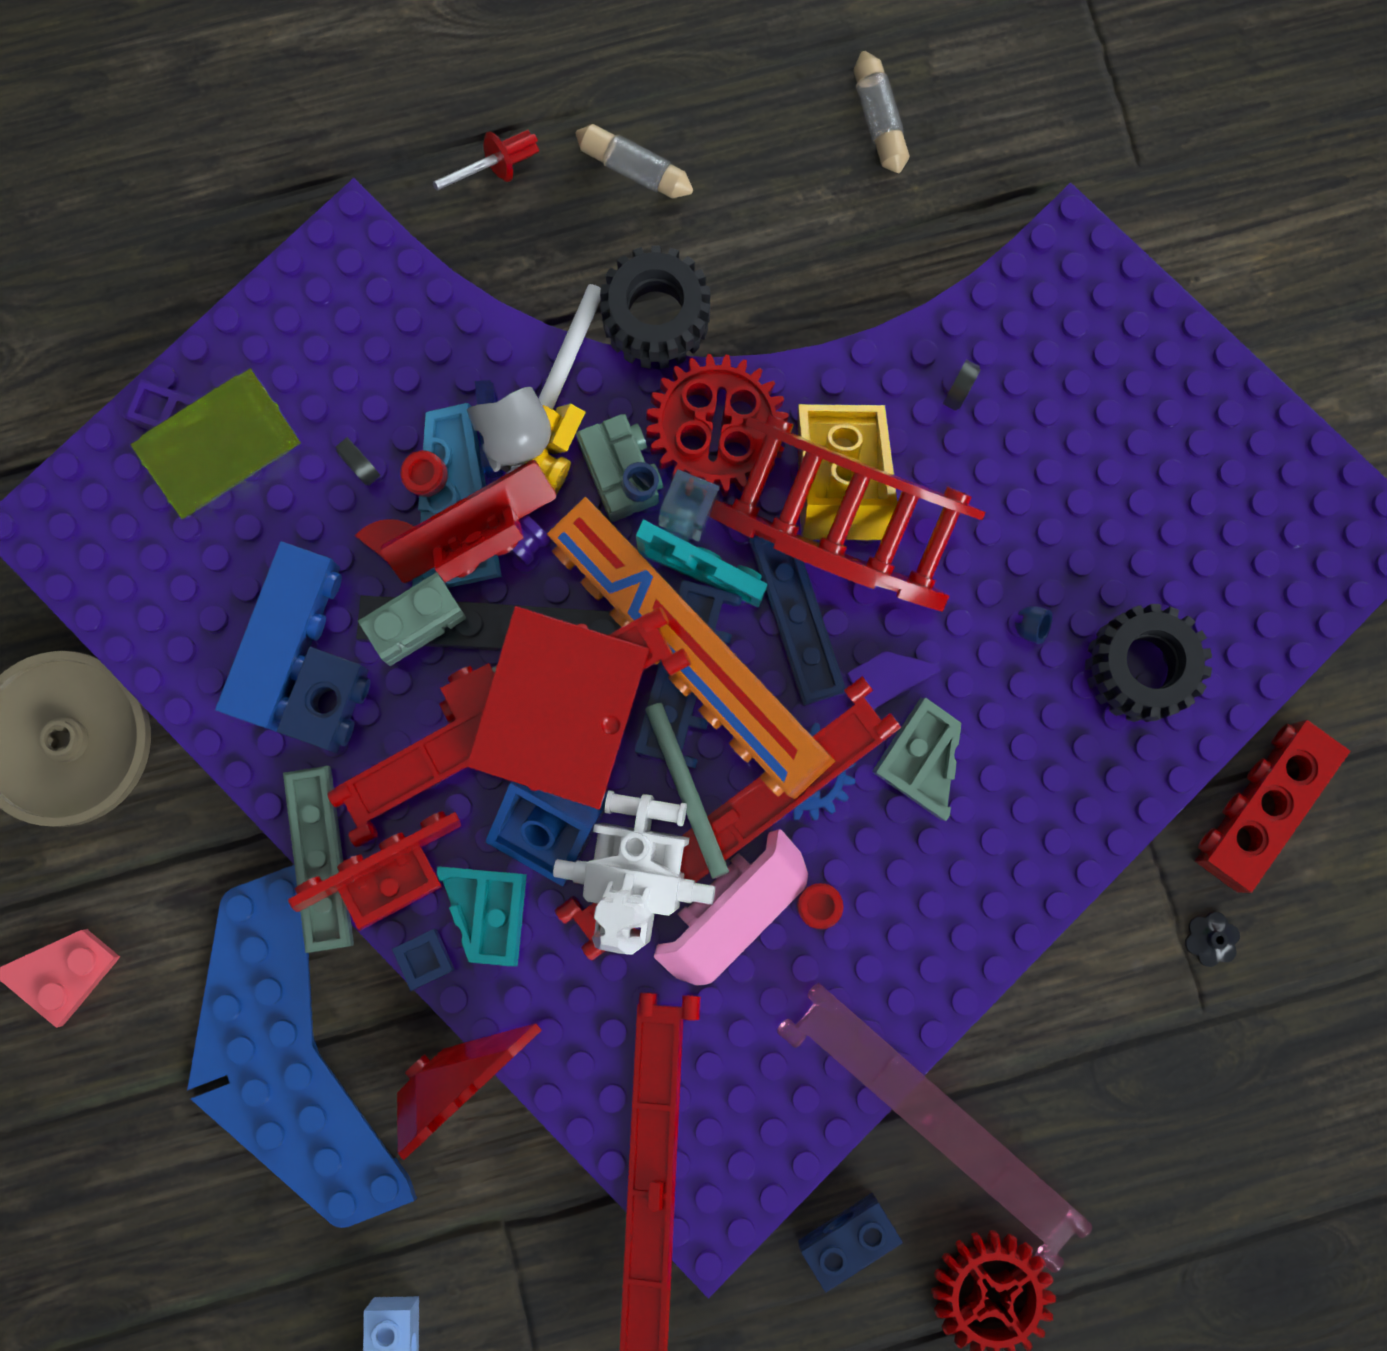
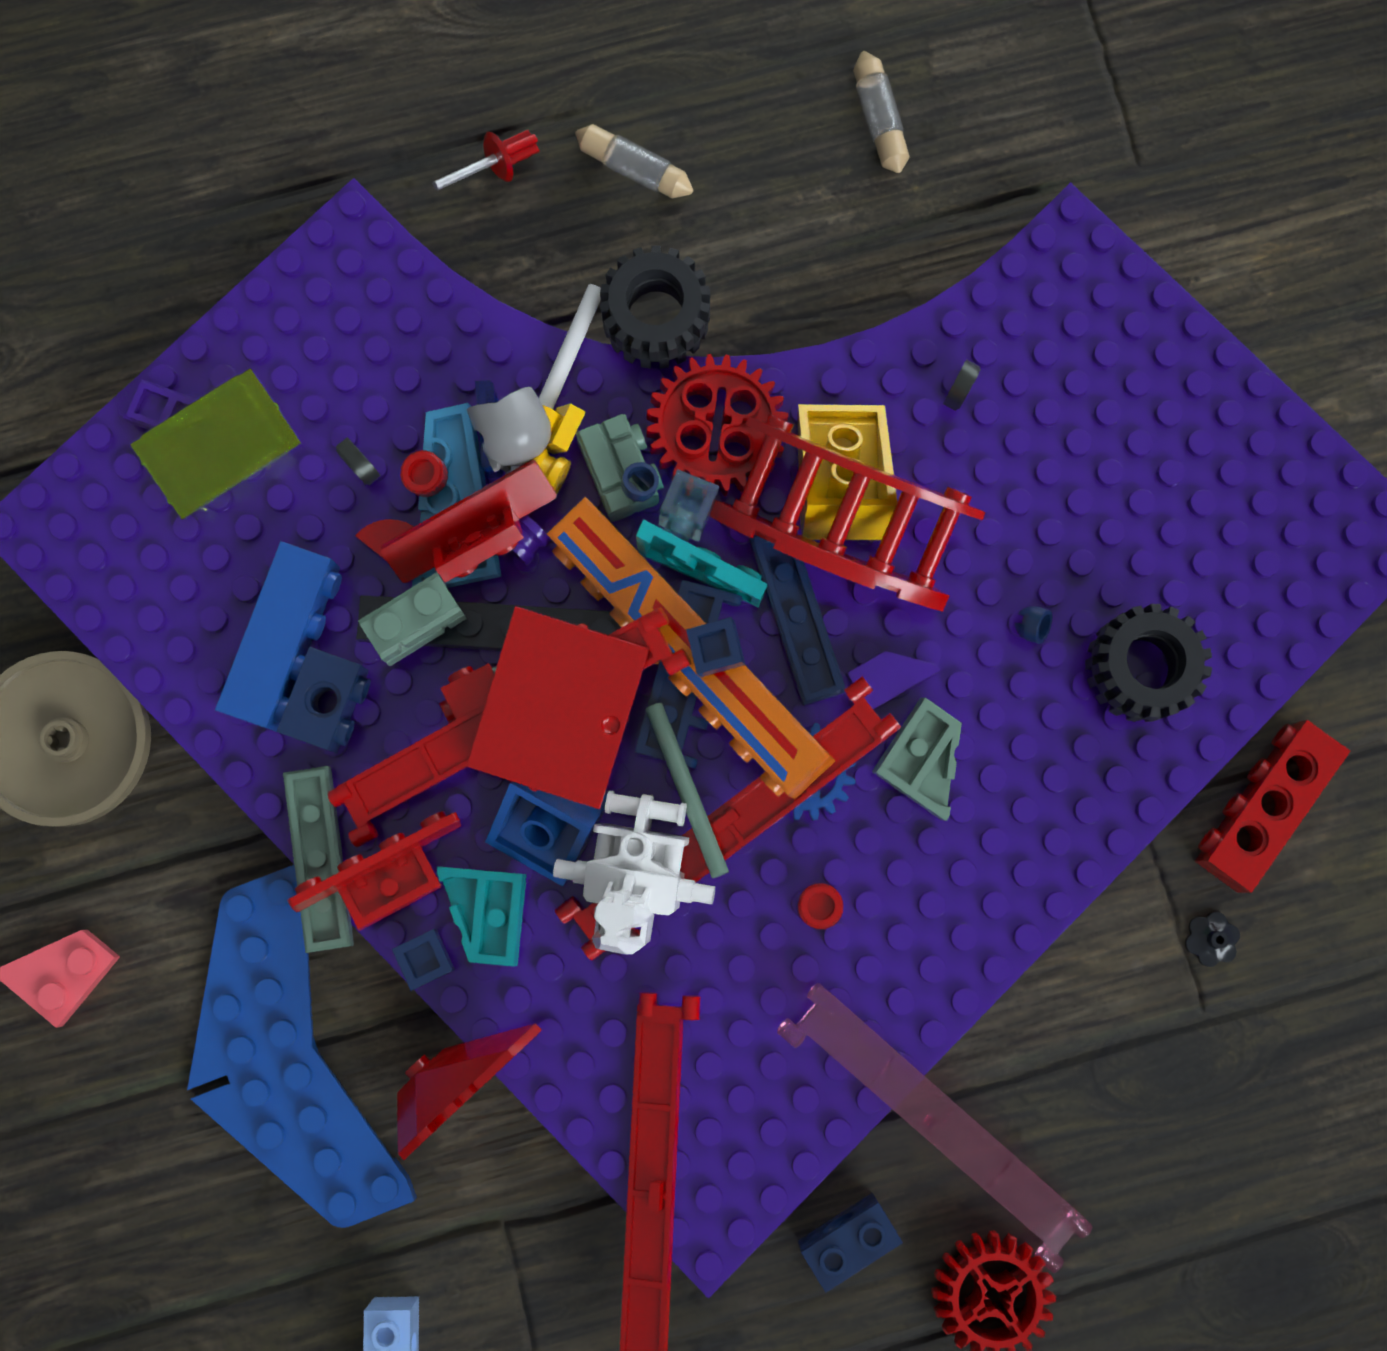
(715, 647): none -> dark blue plate
(741, 910): bright pink piece -> none

